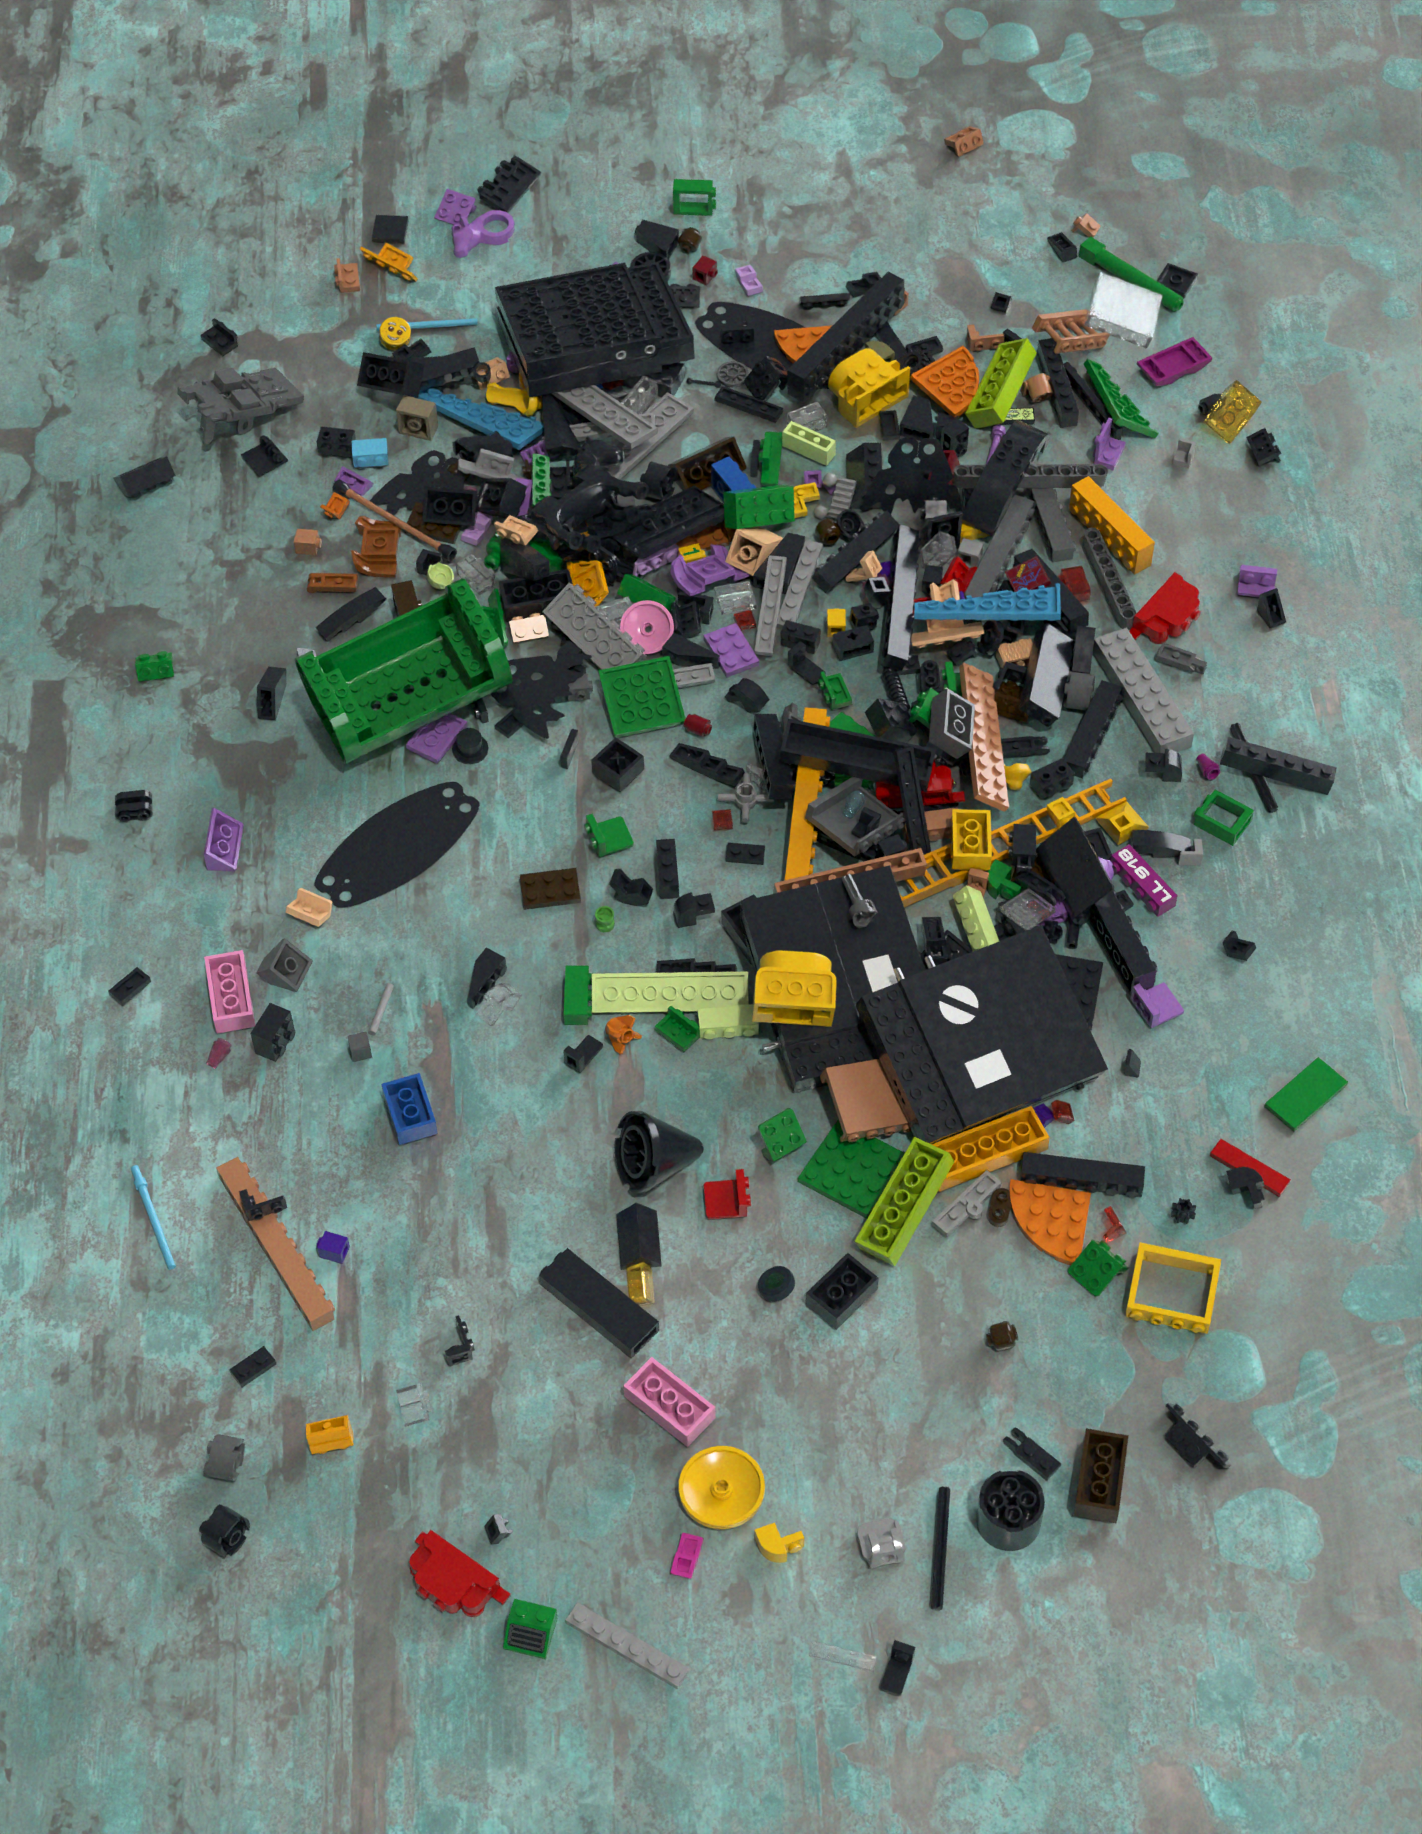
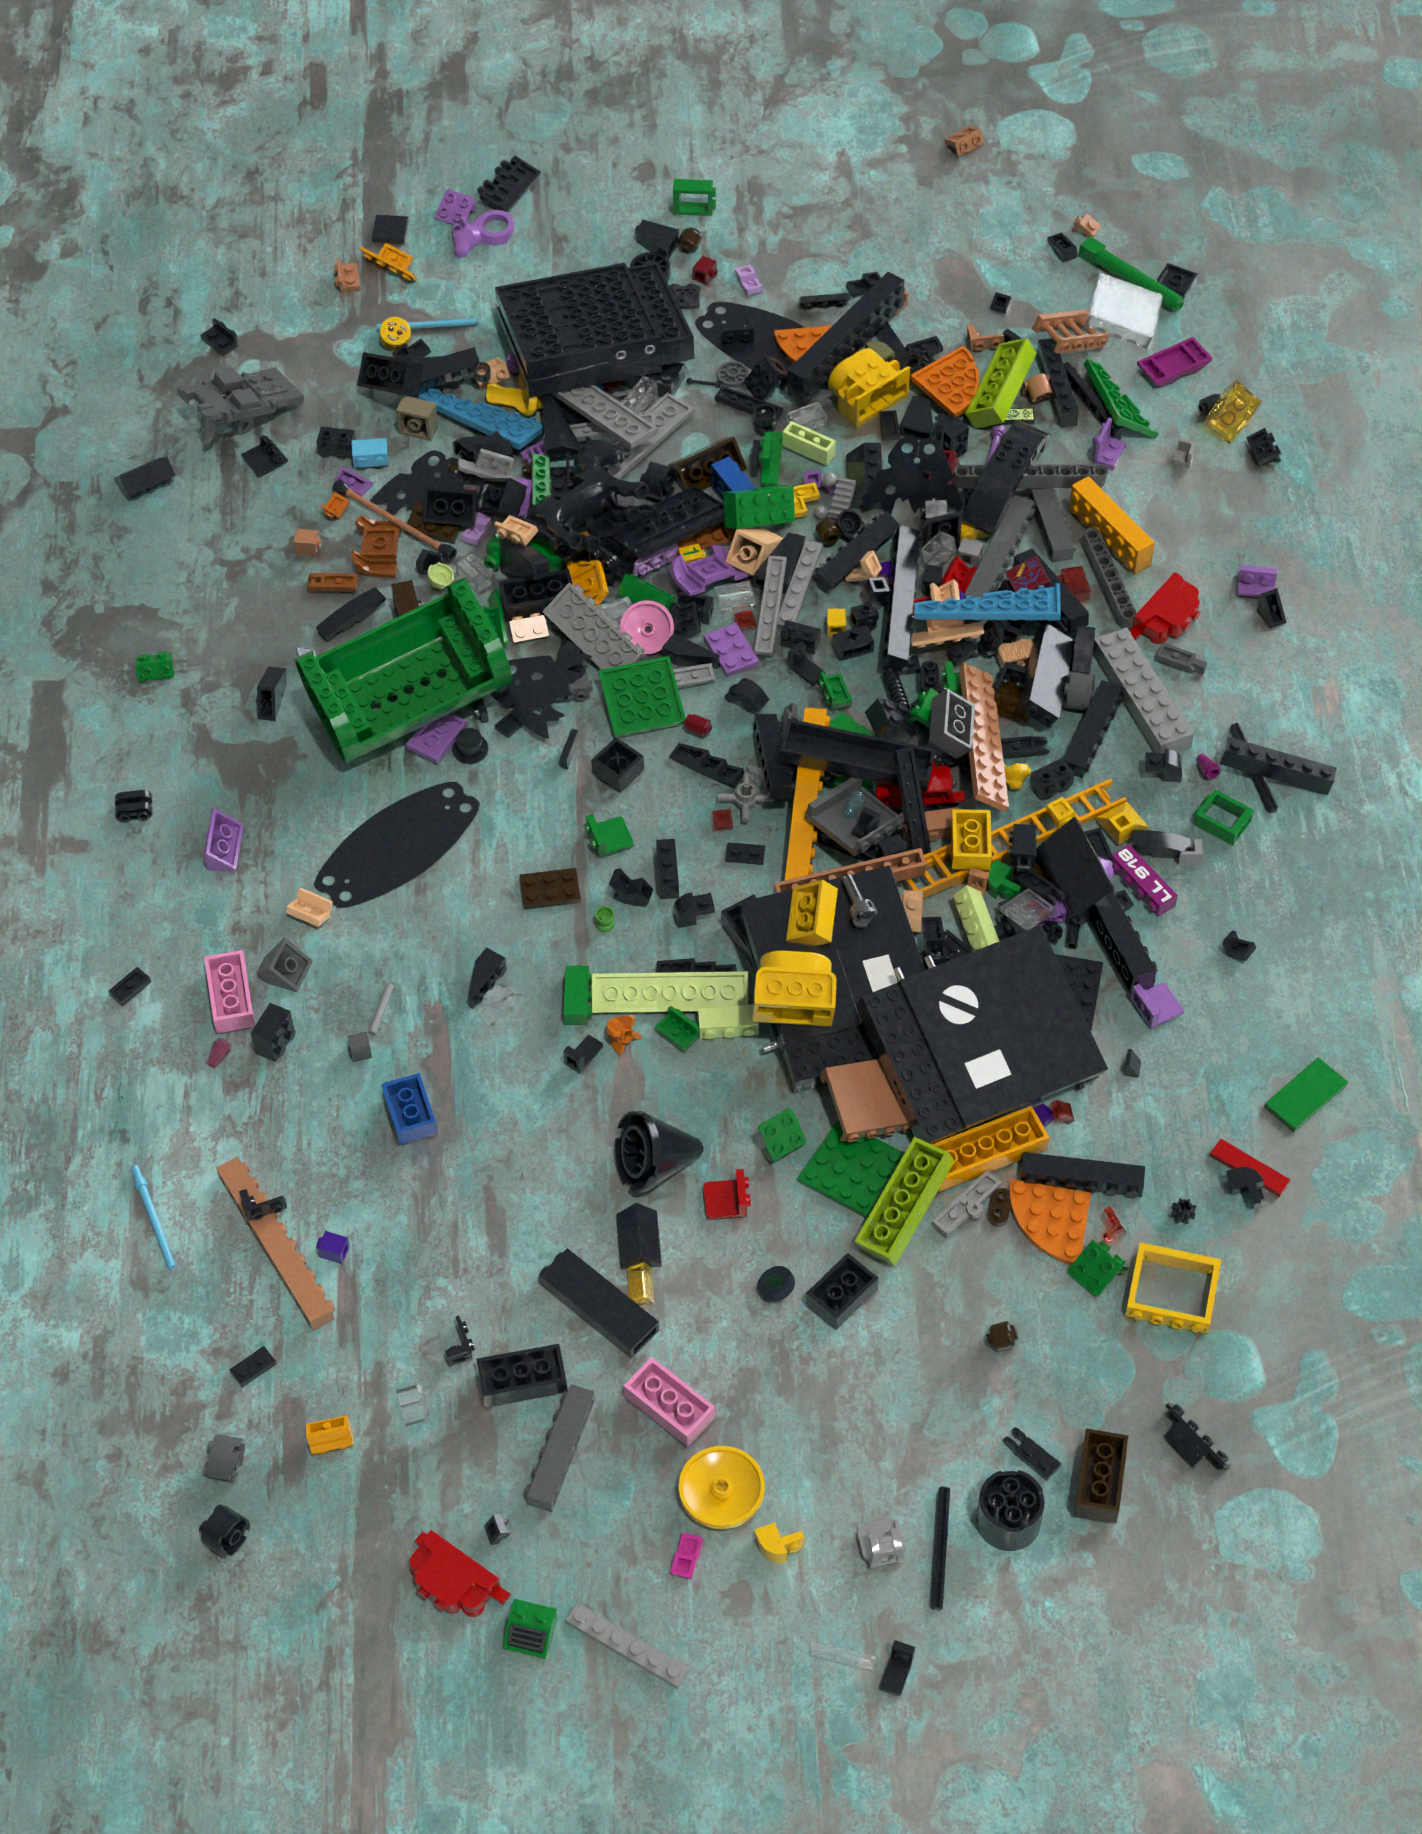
(522, 1375): none -> black brick
(560, 1448): none -> dark grey brick
(764, 419): none -> black wheel
(812, 913): none -> yellow slope
(912, 903): none -> light nougat brick

